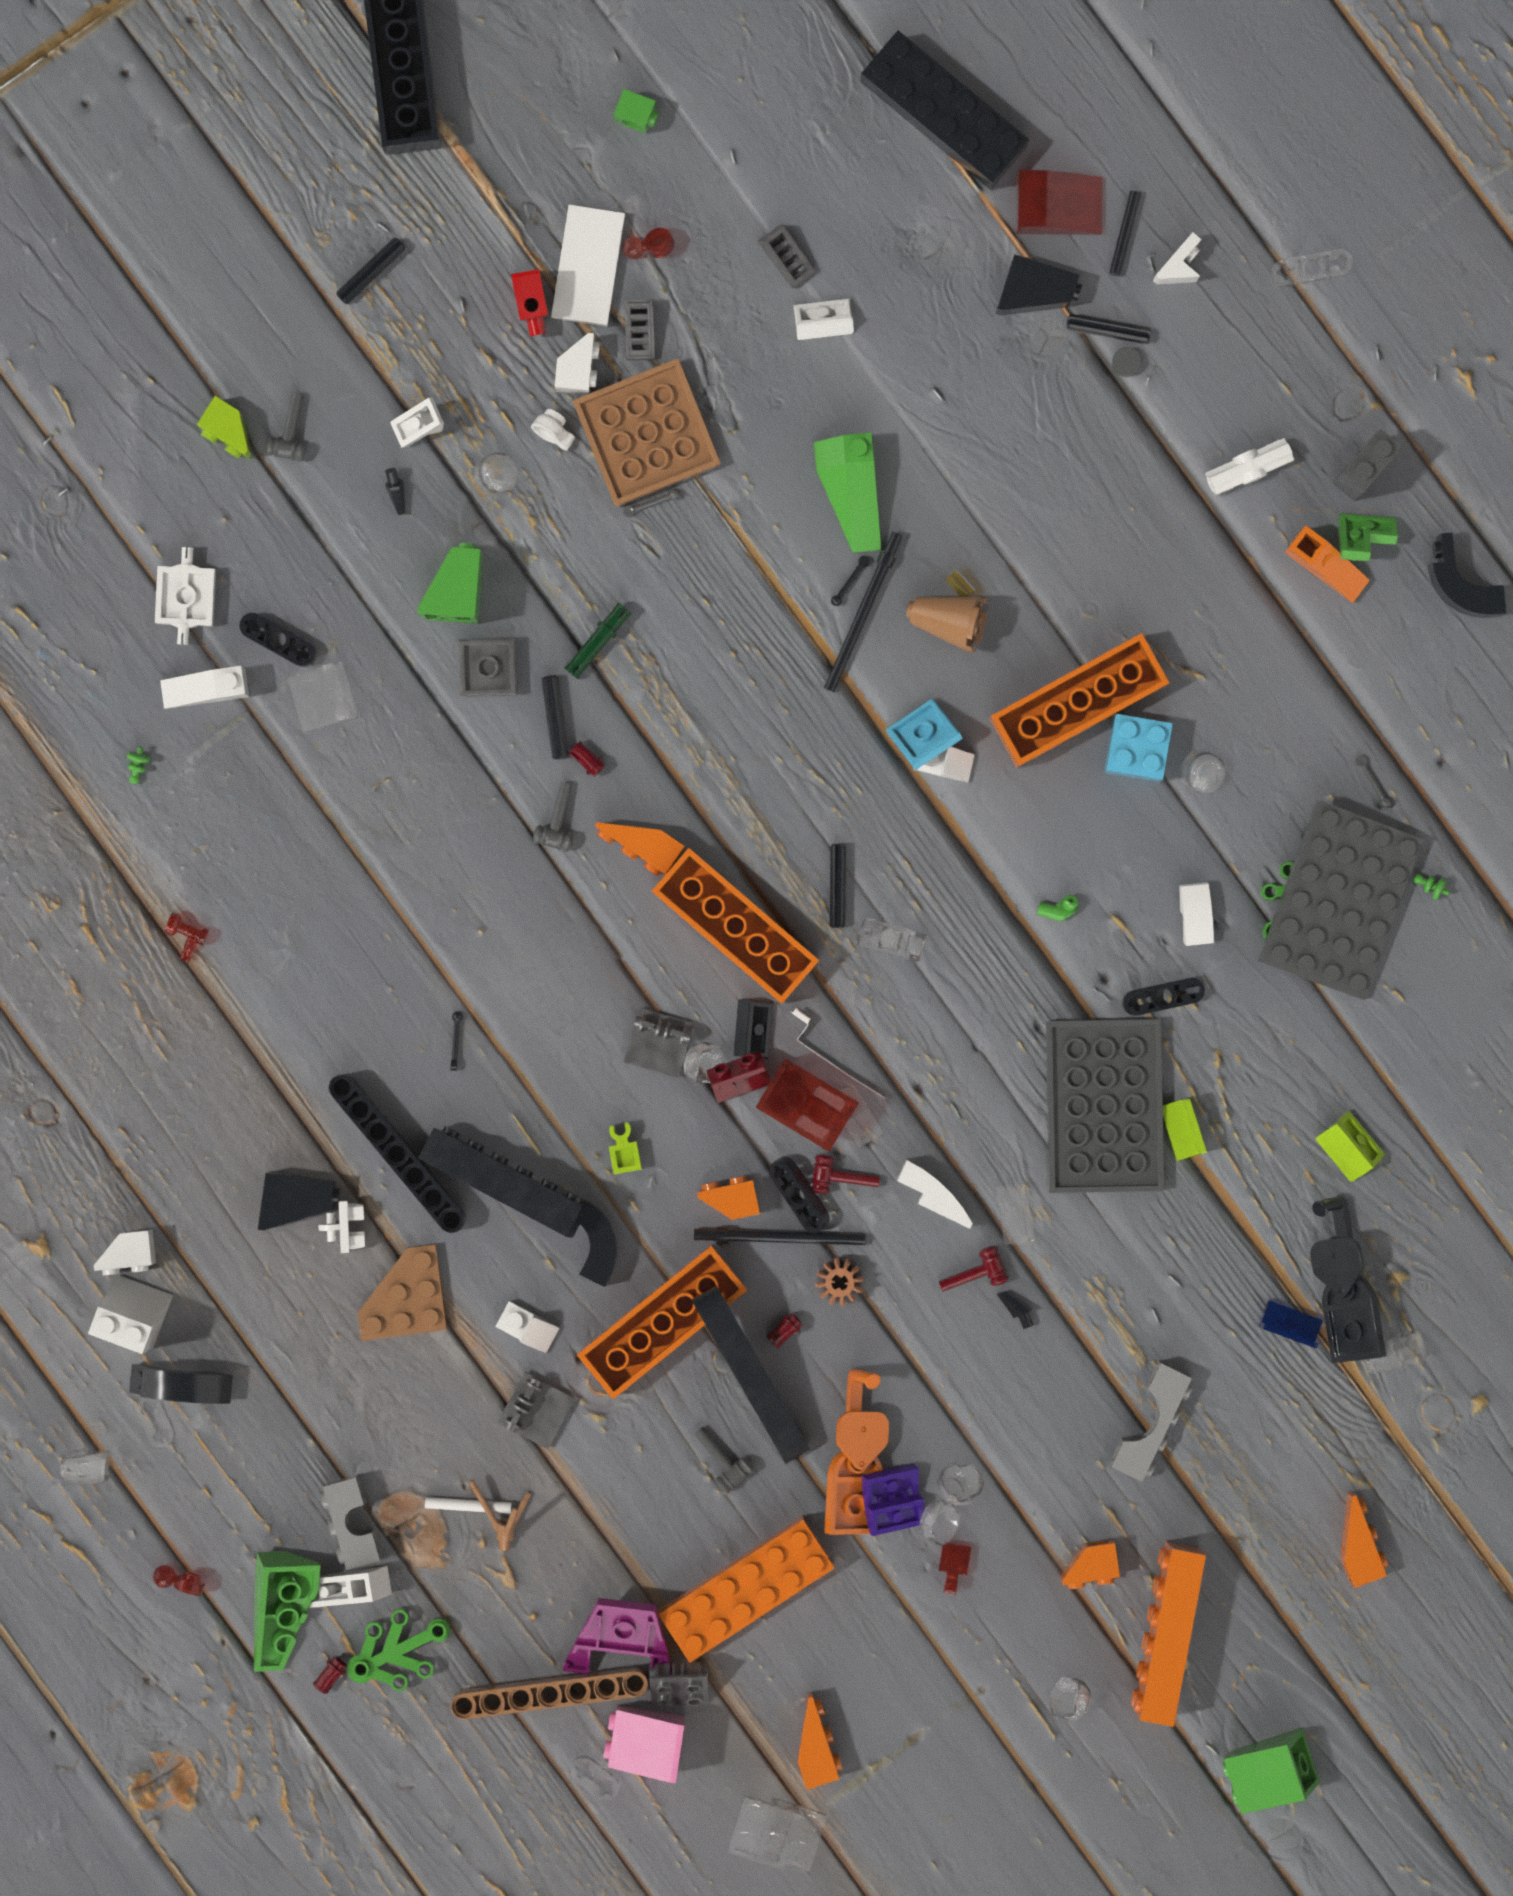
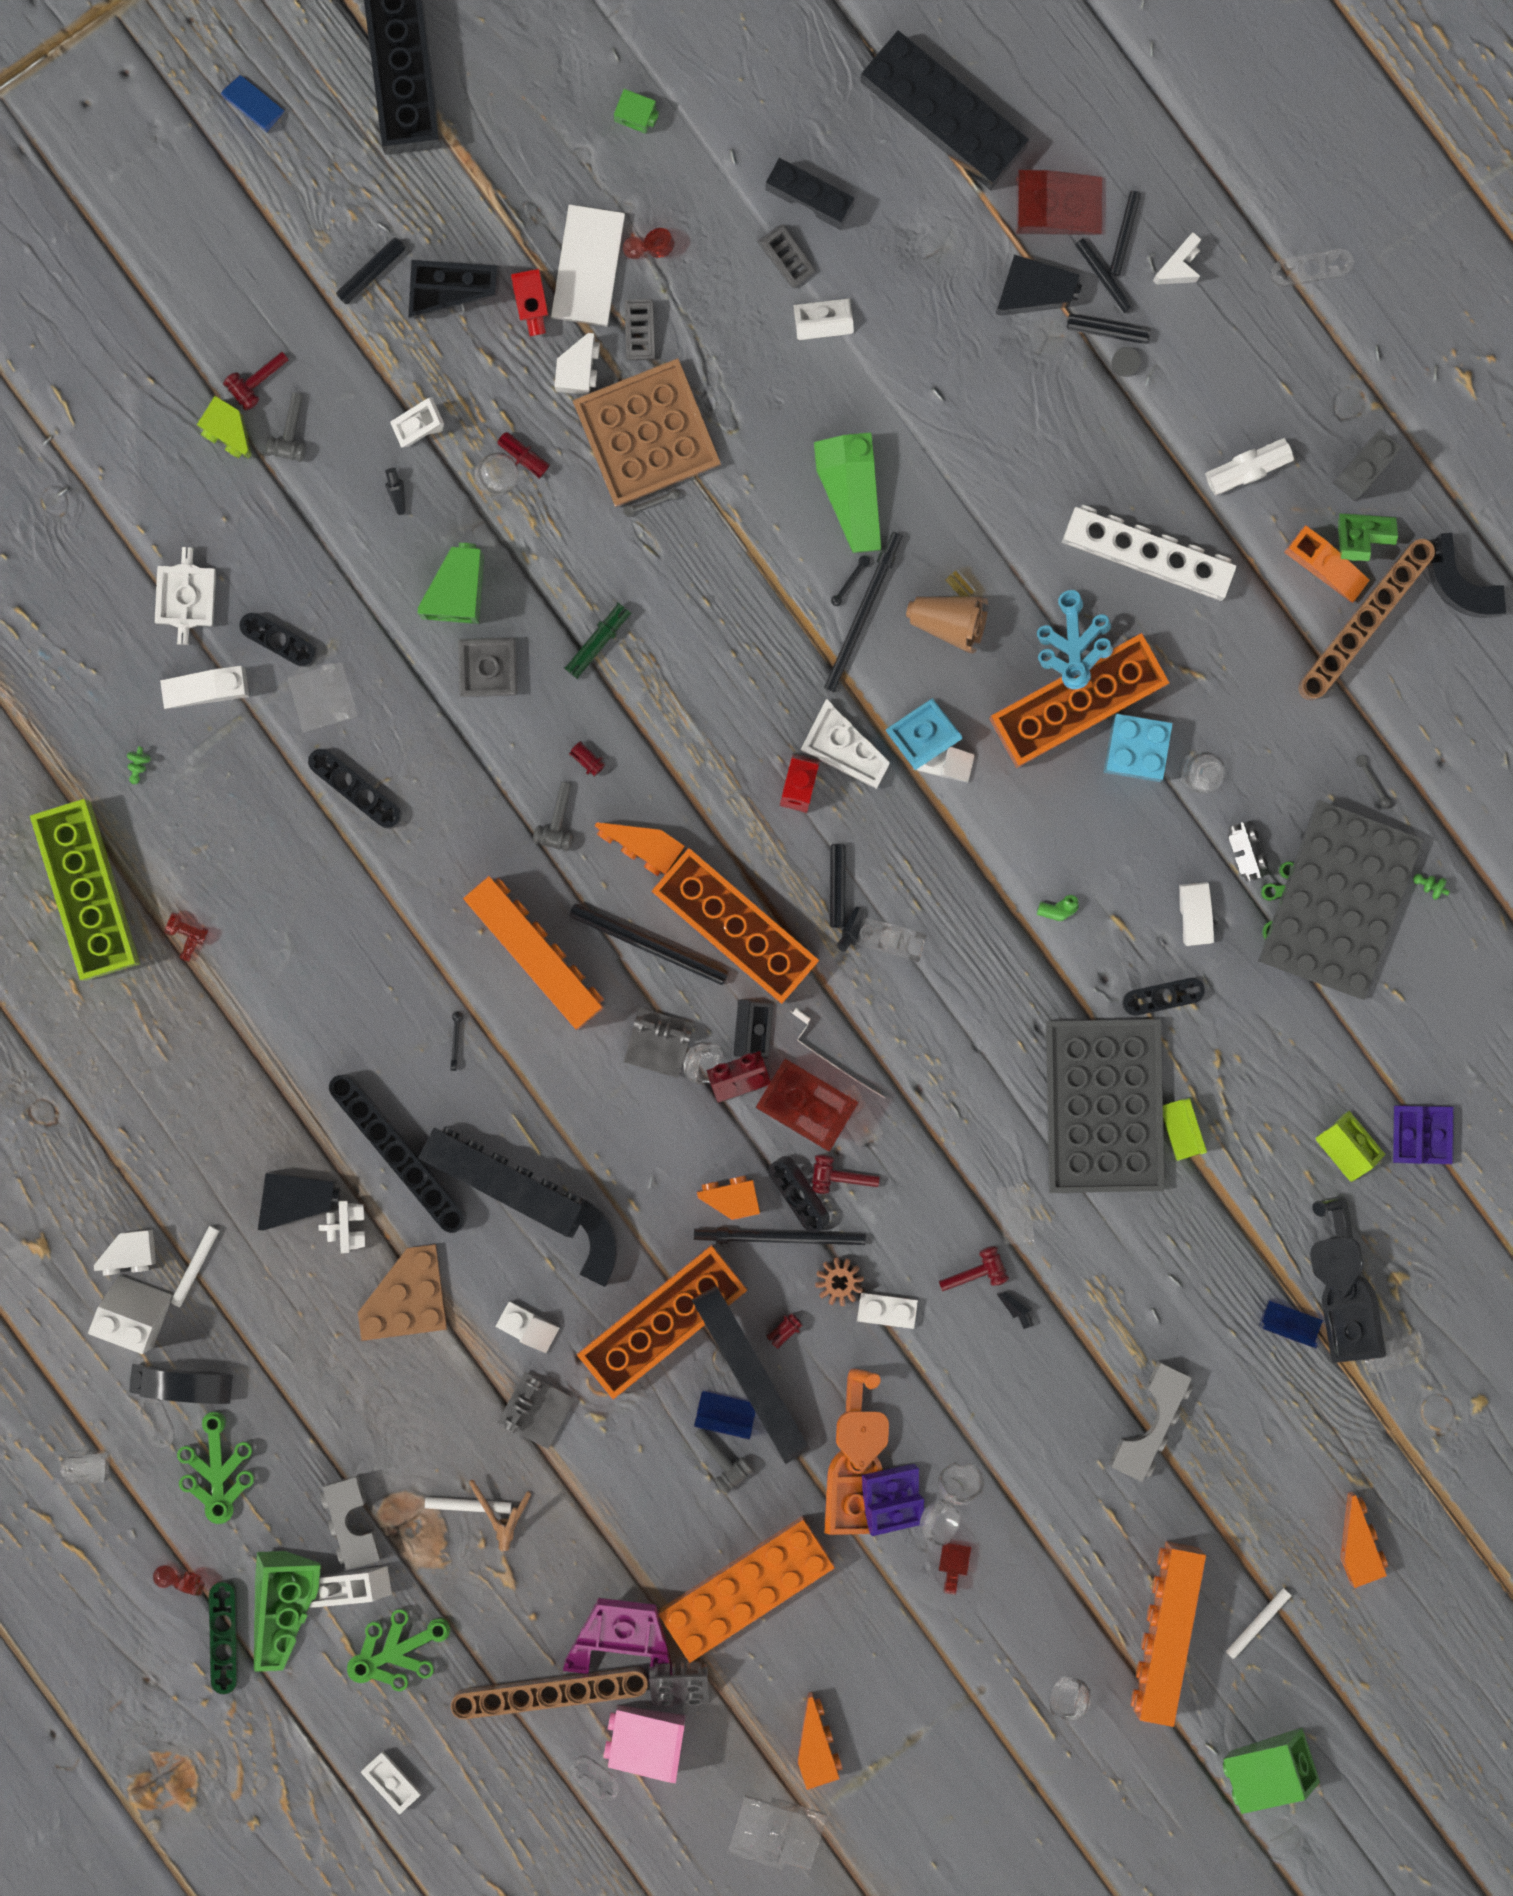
(84, 889): none -> lime brick
(194, 1266): none -> white bar
(216, 1473): none -> bright green plant
(223, 1637): none -> dark green beam
(243, 389): none -> dark red piece
(252, 103): none -> blue slope
(331, 1673): dark red pin -> none
(352, 791): none -> black beam
(391, 1782): none -> white plate
(448, 285): none -> black wedge
(523, 454): none -> dark red axle
(533, 952): none -> orange brick
(550, 428): white piece -> none
(555, 717): black axle -> none
(625, 1154): lime plate -> none
(648, 944): none -> black axle
(725, 1415): none -> clear blue panel
(799, 186): none -> black arch
(799, 783): none -> red torso
(844, 748): none -> white wing
(851, 930): none -> black bar
(887, 1310): none -> white plate
(933, 1193): white slope -> none
(1075, 644): none -> medium azure plant
(1078, 536): none -> white brick
(1092, 1562): orange slope -> none
(1104, 275): none -> black bar
(1247, 840): none -> hinge
(1258, 1623): none -> white bar
(1378, 613): none -> medium nougat beam
(1423, 1135): none -> dark purple slope

